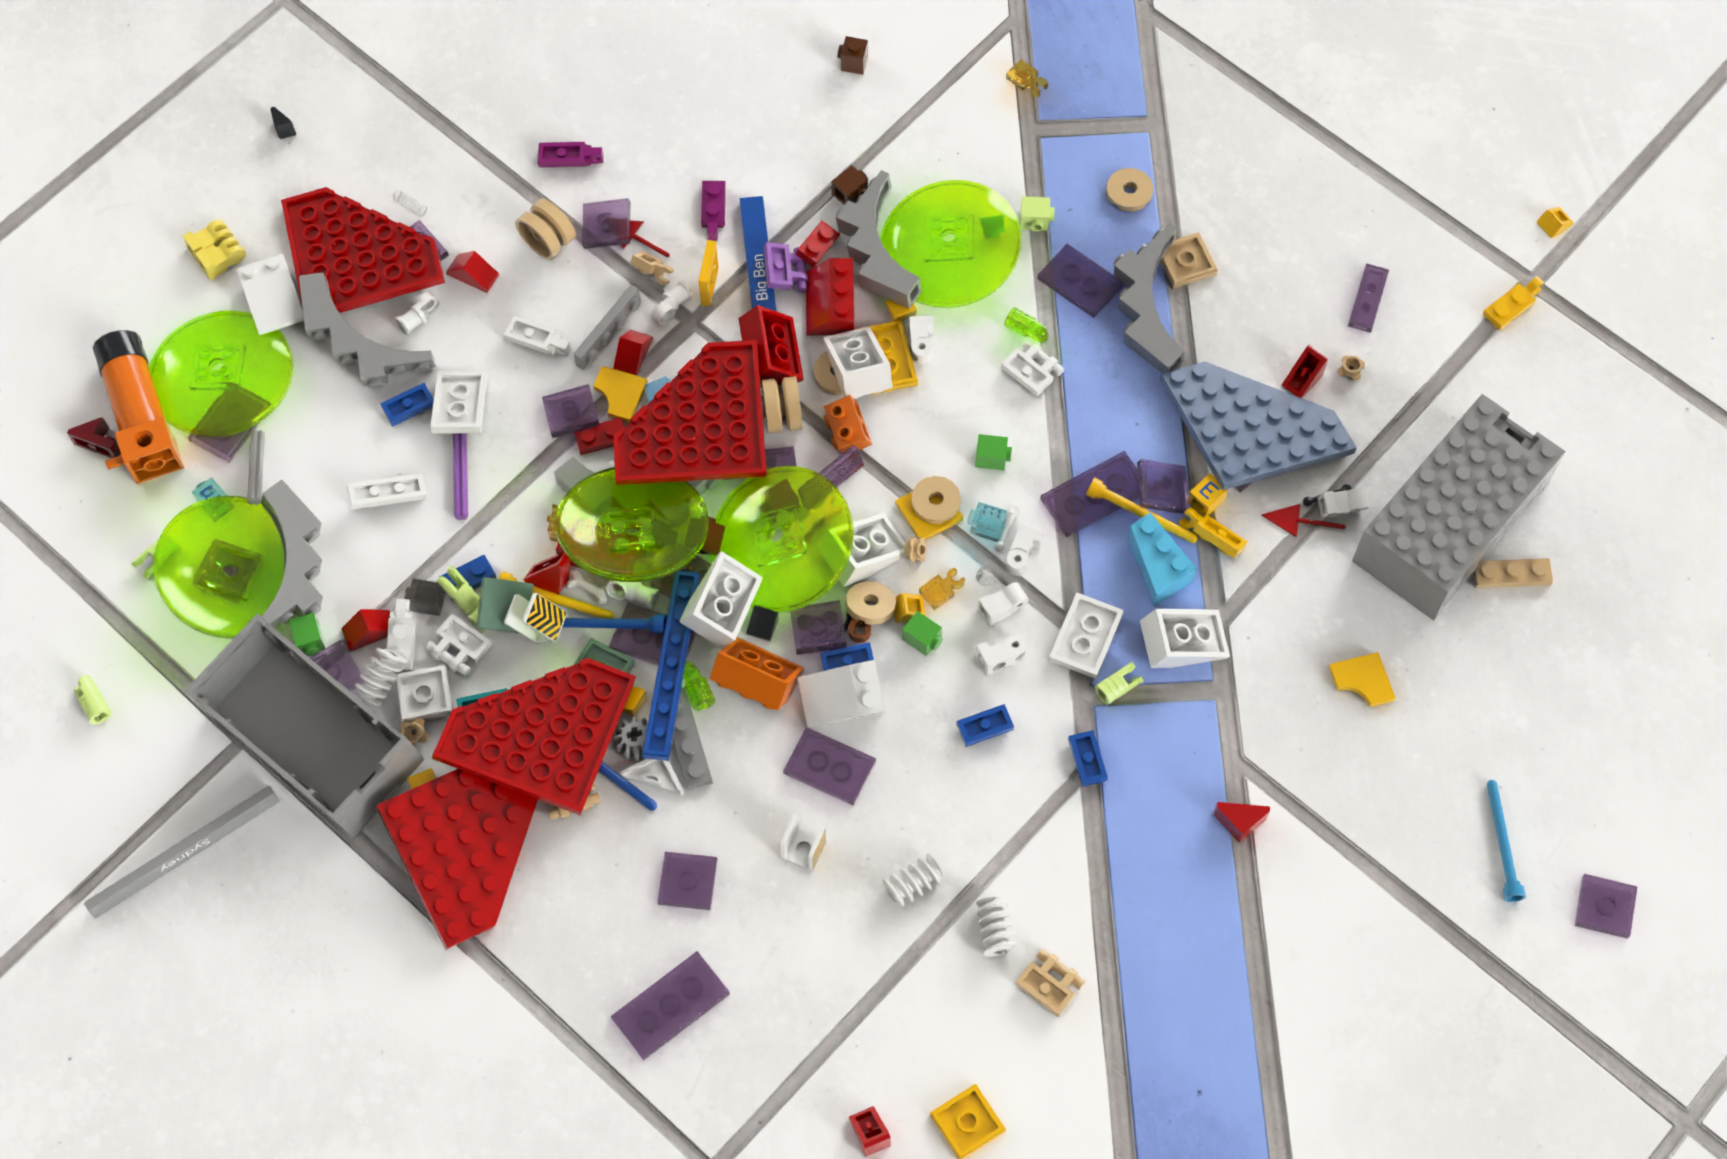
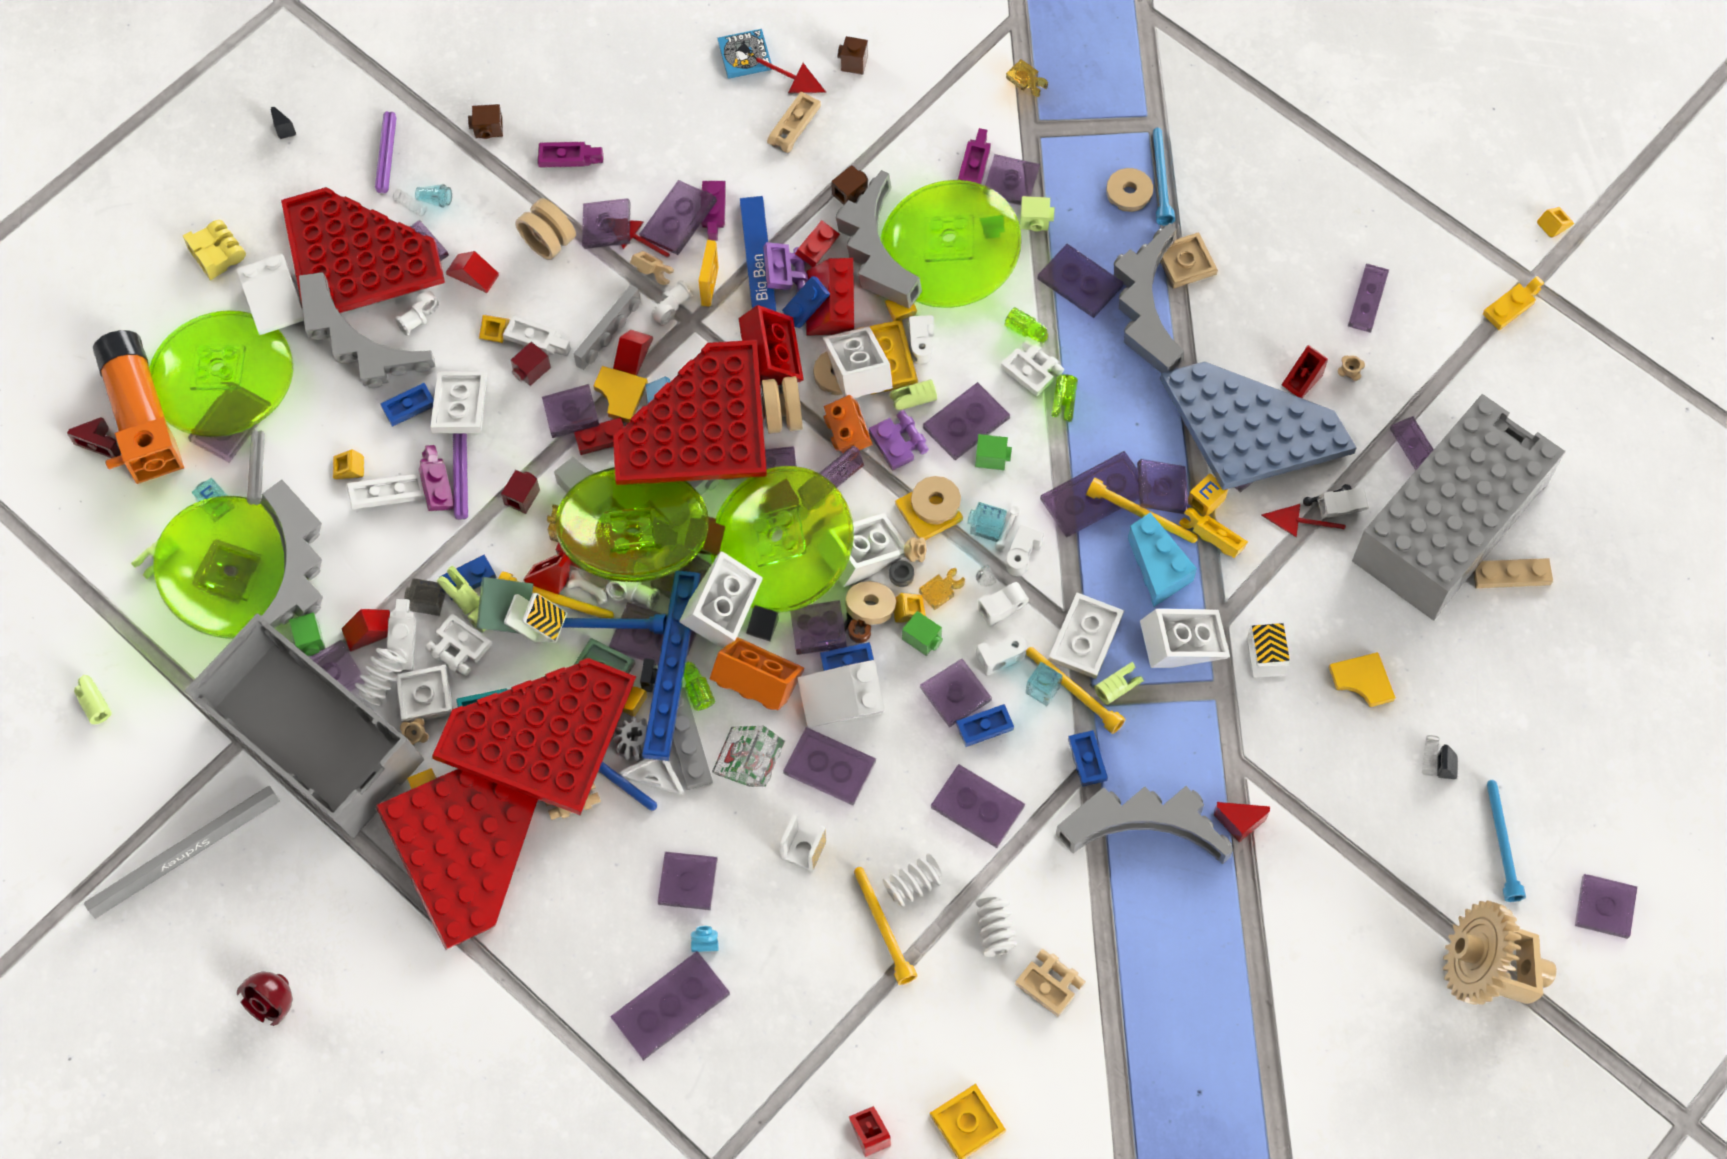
(266, 996): none -> dark red cylinder
(348, 465): none -> yellow slope
(385, 152): none -> medium lavender axle
(435, 195): none -> clear light blue cone
(435, 481): none -> magenta hinge
(486, 121): none -> reddish brown brick
(493, 328): none -> yellow slope
(520, 491): none -> dark red brick
(530, 364): none -> dark red brick
(648, 674): none -> black plate
(678, 217): none -> clear purple tile
(704, 939): none -> medium azure plate
(741, 51): none -> tile
(749, 755): none -> clear slope
(794, 121): none -> tan plate
(803, 81): none -> red piece
(806, 301): none -> blue plate
(891, 443): none -> medium lavender plate
(901, 573): none -> dark grey tile
(904, 971): none -> yellow piece
(913, 395): none -> yellowish green hinge
(955, 692): none -> clear purple plate
(965, 418): none -> clear purple tile
(975, 158): none -> magenta hinge
(977, 806): none -> clear purple tile
(1012, 178): none -> clear purple plate
(1043, 684): none -> clear light blue brick
(1065, 395): none -> clear neon green hinge
(1112, 720): none -> yellow piece
(1143, 811): none -> light grey arch
(1165, 213): none -> dark azure piece
(1268, 650): none -> piece
(1412, 441): none -> clear purple tile
(1433, 740): none -> white piece
(1447, 763): none -> black slope
(1483, 953): none -> tan piece

